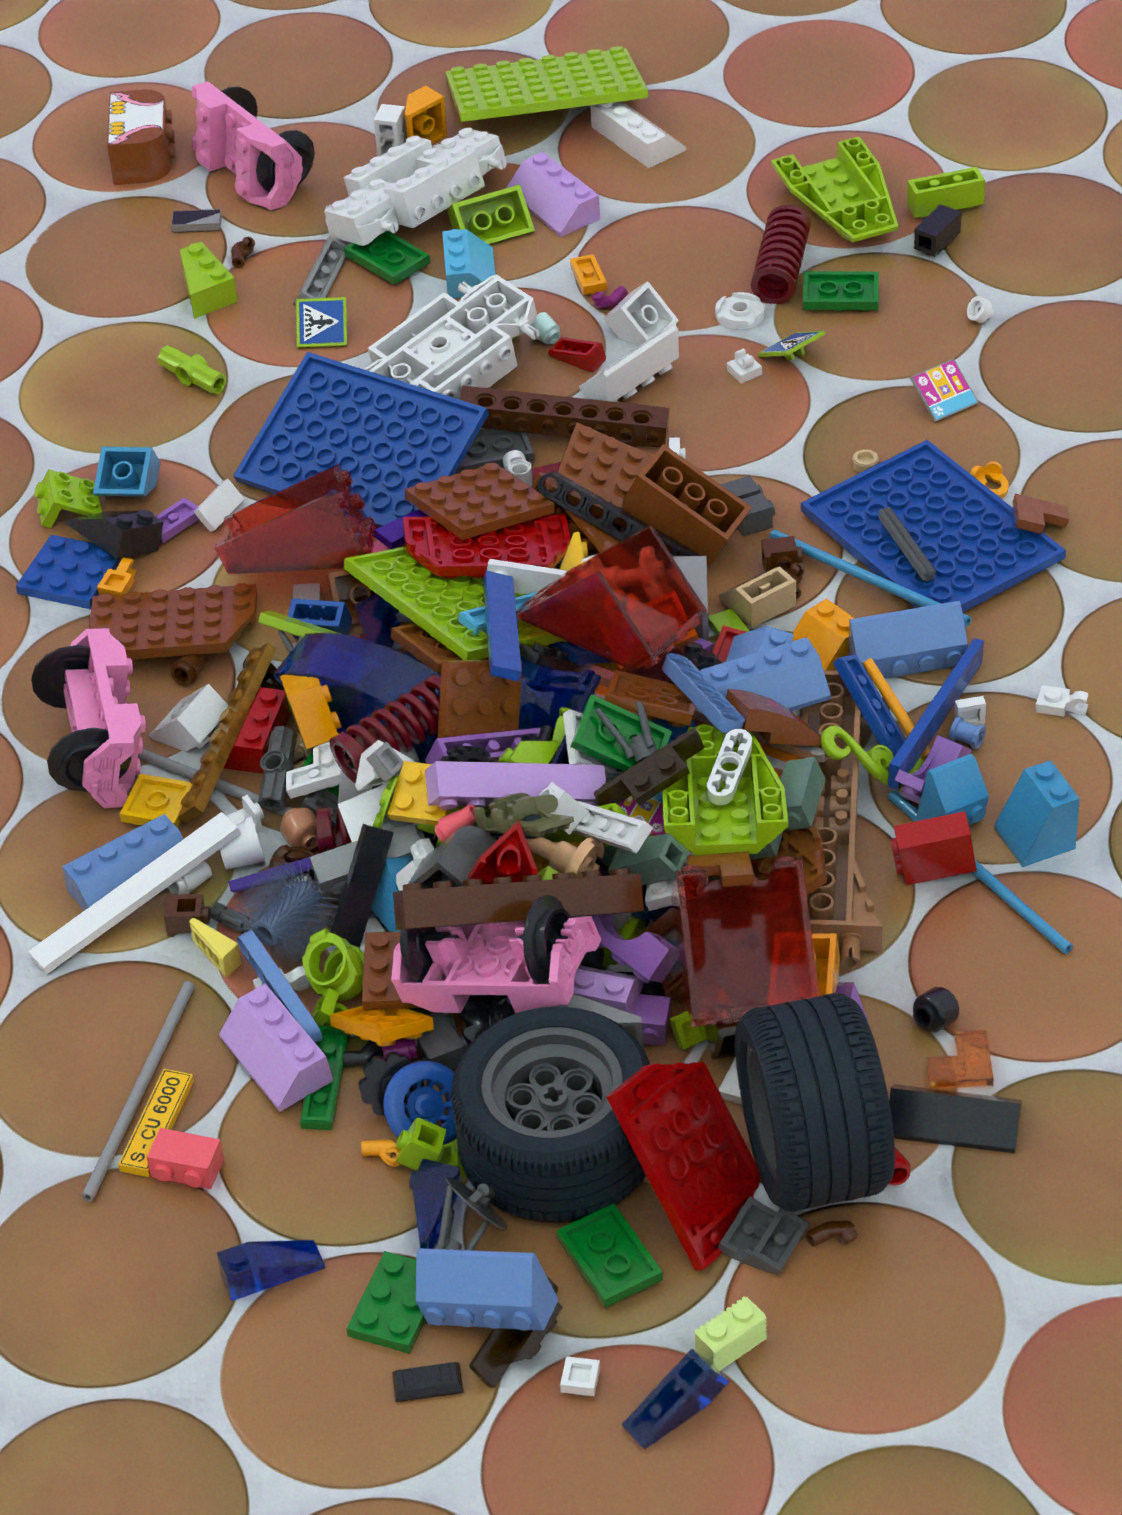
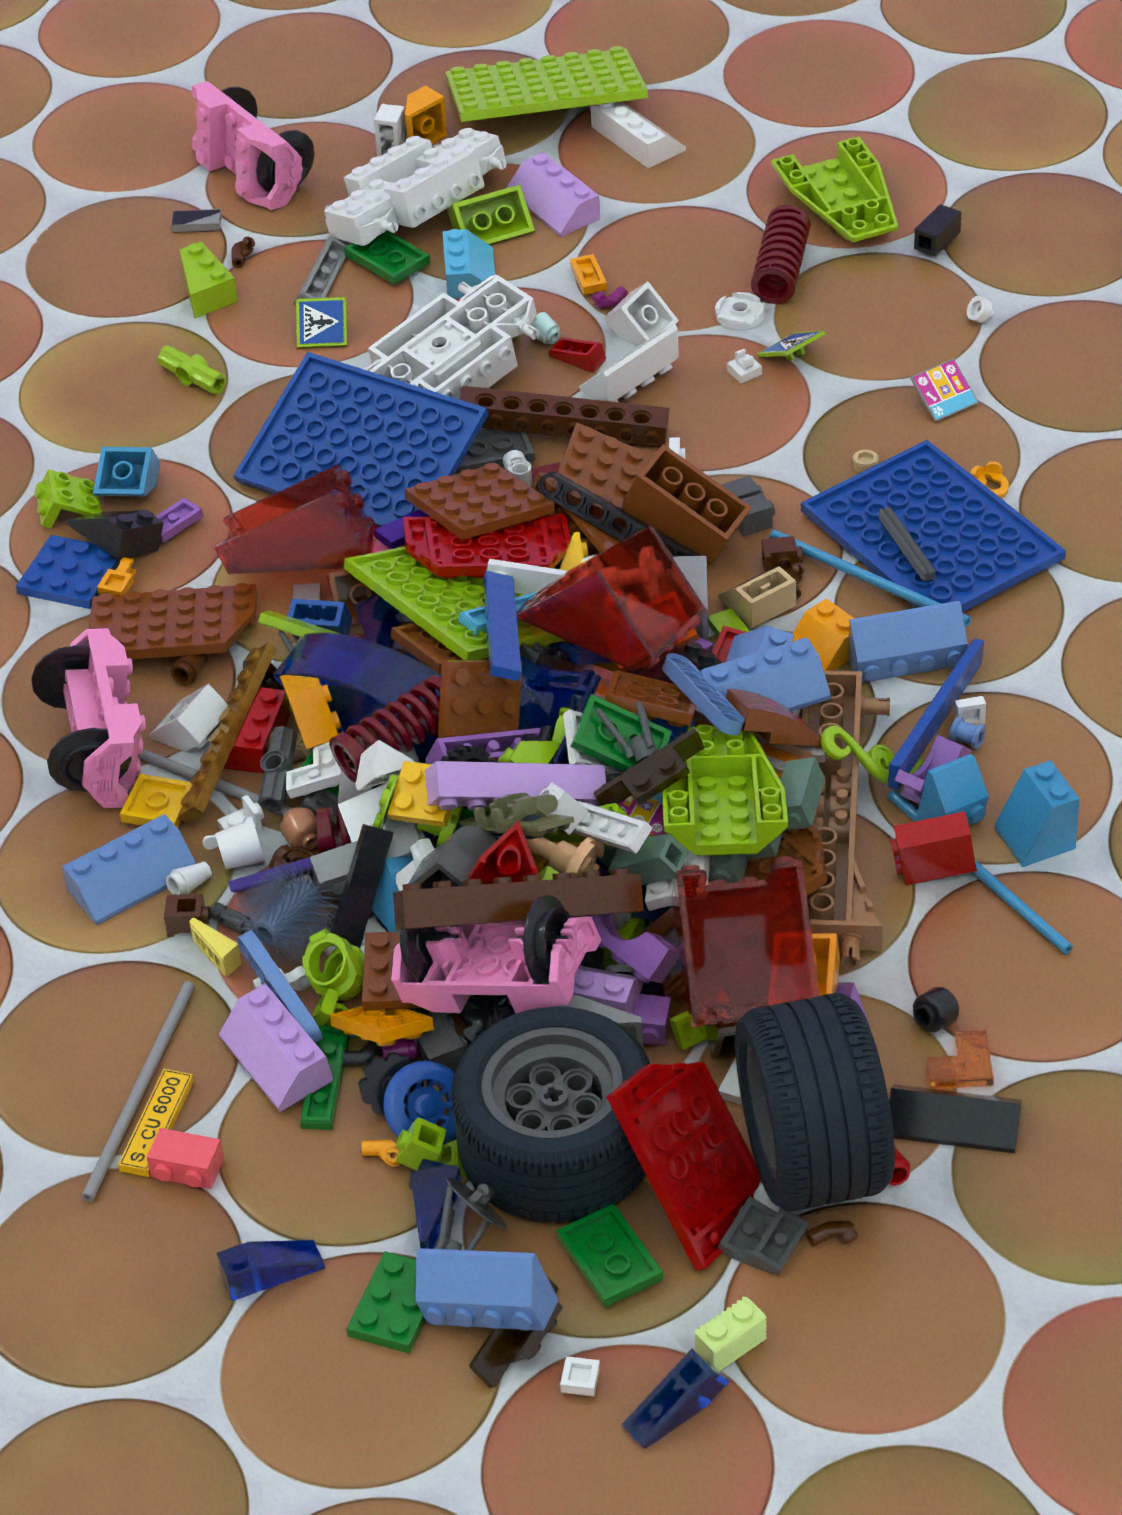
(134, 892): white tile -> none
(139, 136): dark orange brick -> none
(218, 505): white tile -> none
(385, 761): light grey tile -> none
(427, 1381): black tile -> none
(451, 823): coral cone -> none
(731, 778): white beam -> none
(732, 867): dark orange tile -> none
(841, 290): green plate -> none
(869, 702): blue tile -> none
(891, 699): light orange bar -> none
(952, 189): lime brick -> none
(1033, 513): dark orange tile -> none
(1058, 701): white plate -> none

